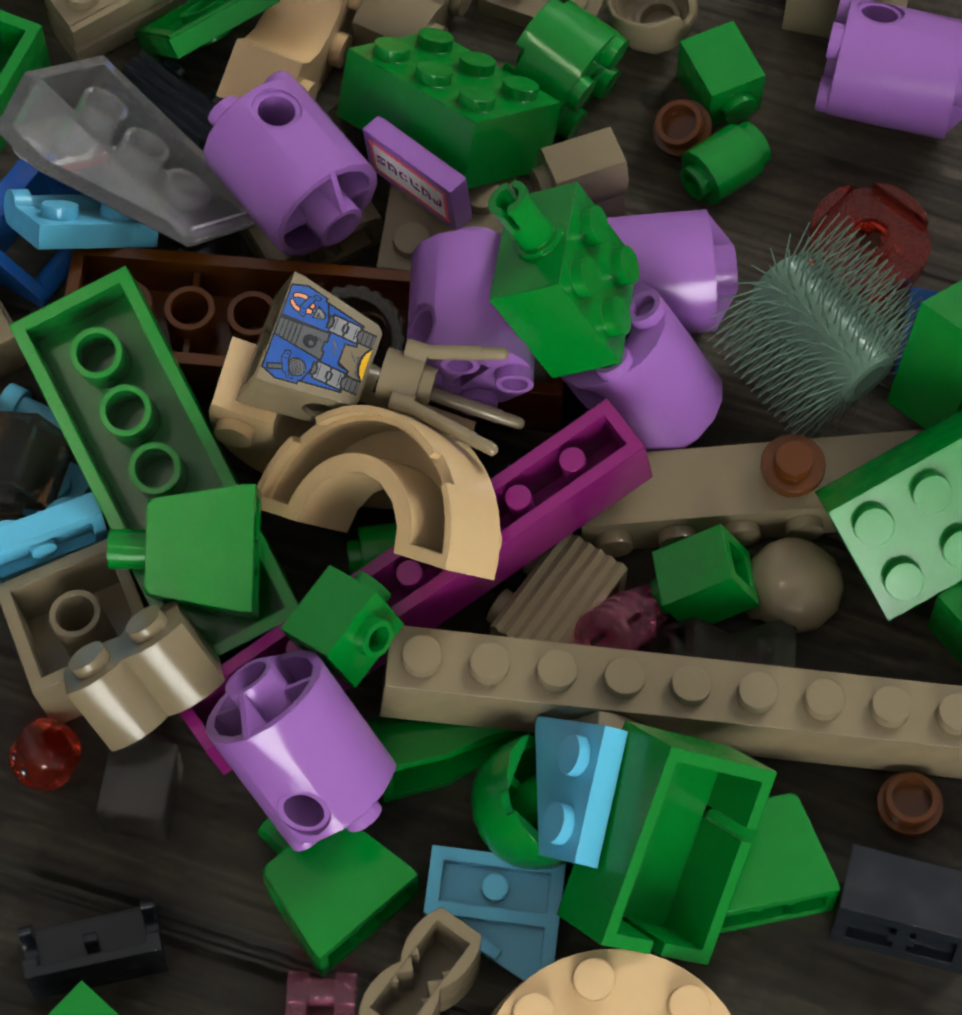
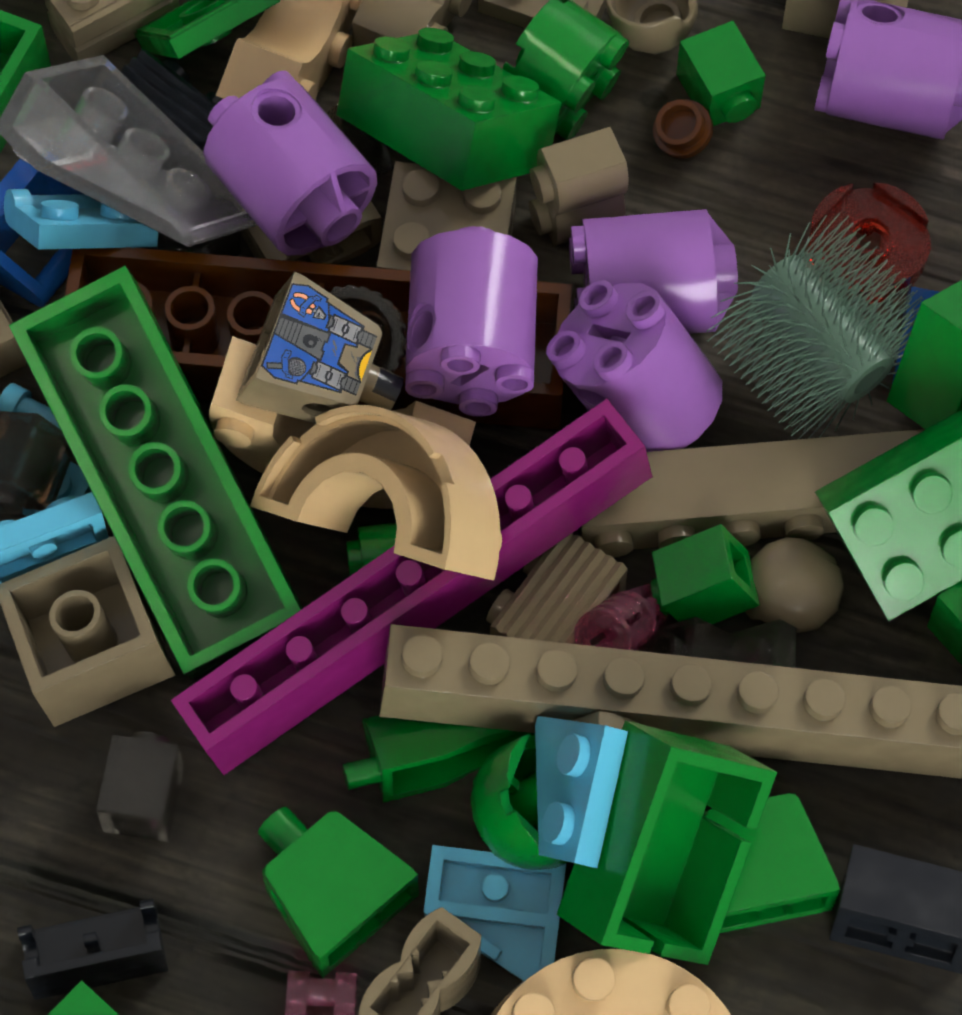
(45, 754): clear red piece -> none
(142, 675): dark tan brick -> none
(197, 549): green torso -> none
(300, 747): medium lavender cylinder -> none
(344, 623): green brick -> none
(410, 385): dark tan plant -> none
(418, 173): medium lavender tile -> none
(562, 277): green brick -> none
(724, 162): green brick -> none
(793, 465): reddish brown plate -> none
(909, 804): reddish brown plate -> none

